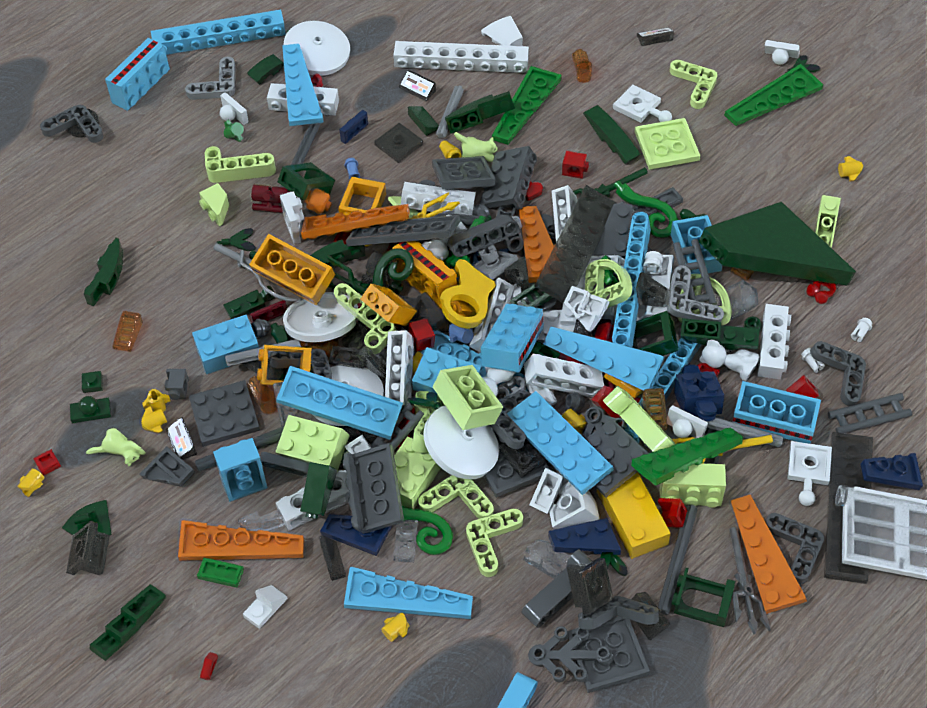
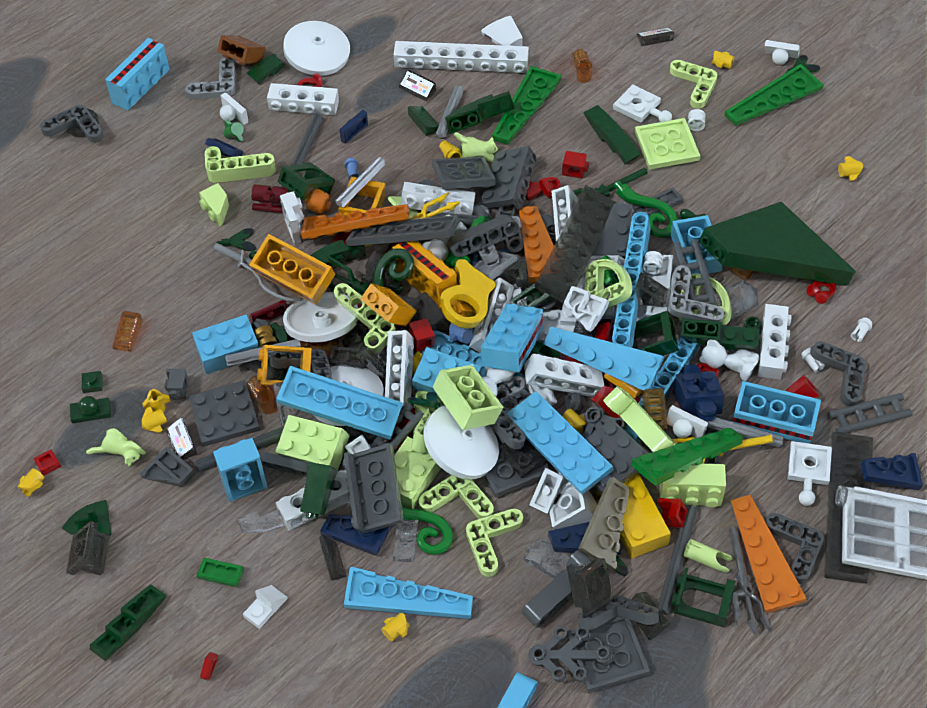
(109, 272): dark green slope -> none
(220, 32): medium azure brick -> none
(225, 149): none -> dark blue plate
(225, 543): orange wing -> none
(240, 49): none -> dark orange brick
(248, 303): dark green plate -> none
(265, 336): none -> pearl gold wheel
(301, 97): medium azure wing -> none
(360, 182): none -> light grey axle
(398, 142): clear smoke plate -> none
(549, 184): none -> red tile
(604, 529): none -> dark tan wing
(696, 120): none -> white wheel
(706, 555): none -> yellowish green piece
(722, 59): none -> yellow piece
(827, 218): yellowish green slope -> none

